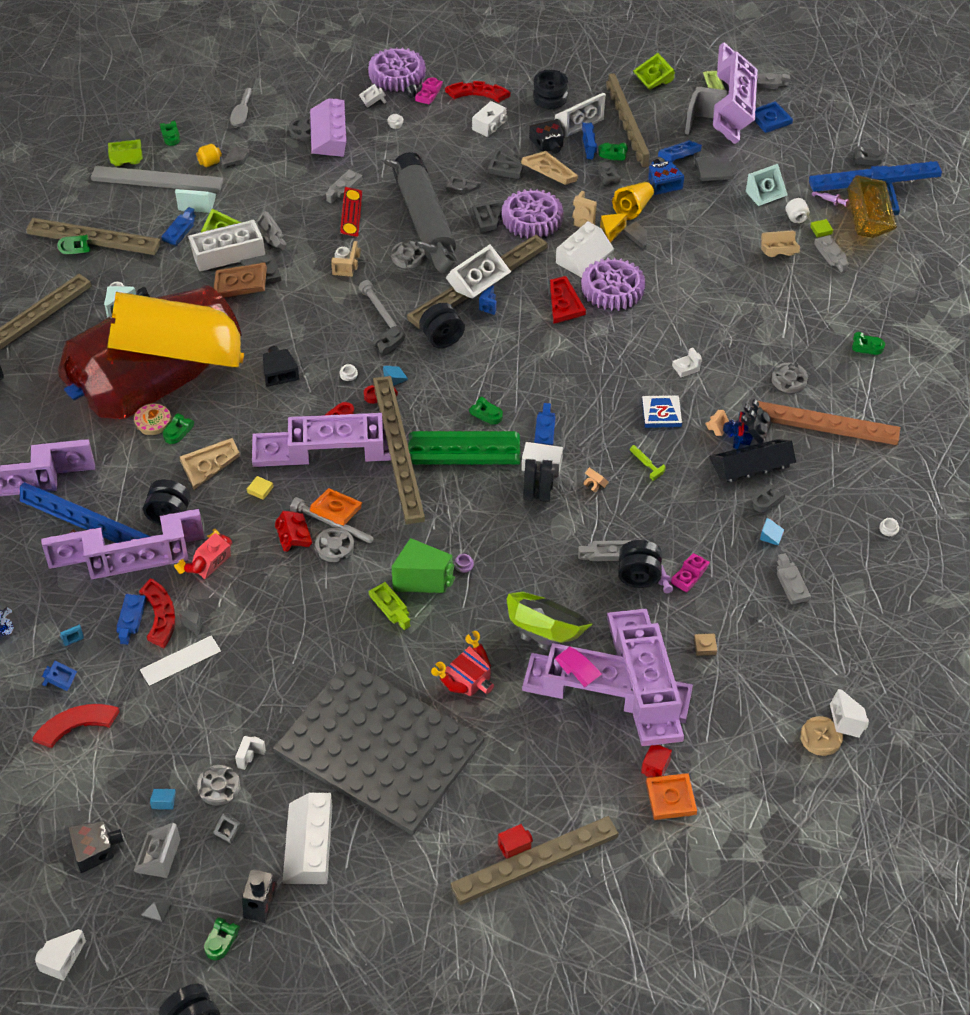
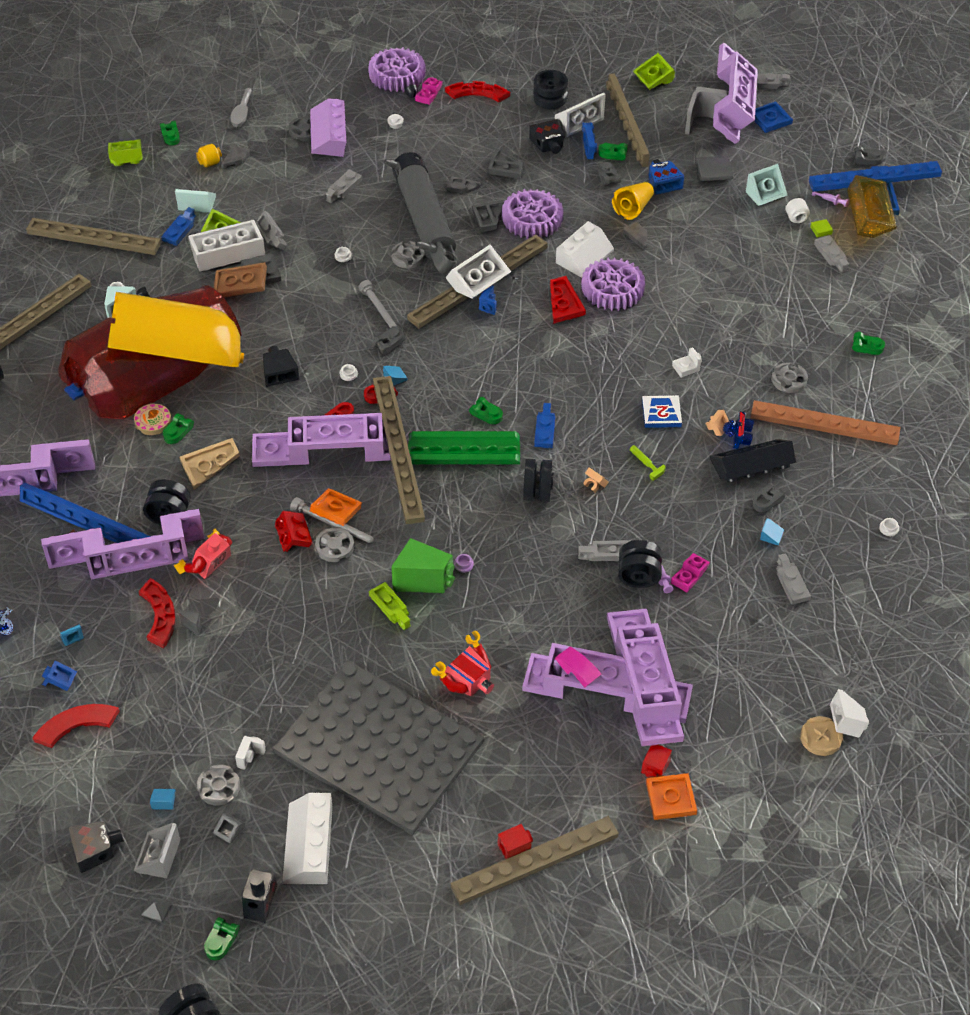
(60, 954): white slope -> none
(67, 244): green plate -> none
(130, 616): blue hinge -> none
(157, 179): light grey tile -> none
(180, 660): white sticker -> none
(260, 487): light yellow tile -> none
(346, 267): tan bracket -> none
(351, 211): sticker -> none
(372, 95): white bracket -> none
(442, 325): black wheel -> none
(489, 119): white brick -> none
(543, 452): white brick -> none
(545, 620): rock -> none
(550, 166): tan wing -> none
(584, 210): tan bracket -> none
(613, 225): yellow slope -> none
(679, 150): blue plate -> none
(705, 644): tan plate -> none
(713, 80): yellowish green tile -> none
(758, 423): black plate -> none
(779, 243): tan bracket -> none

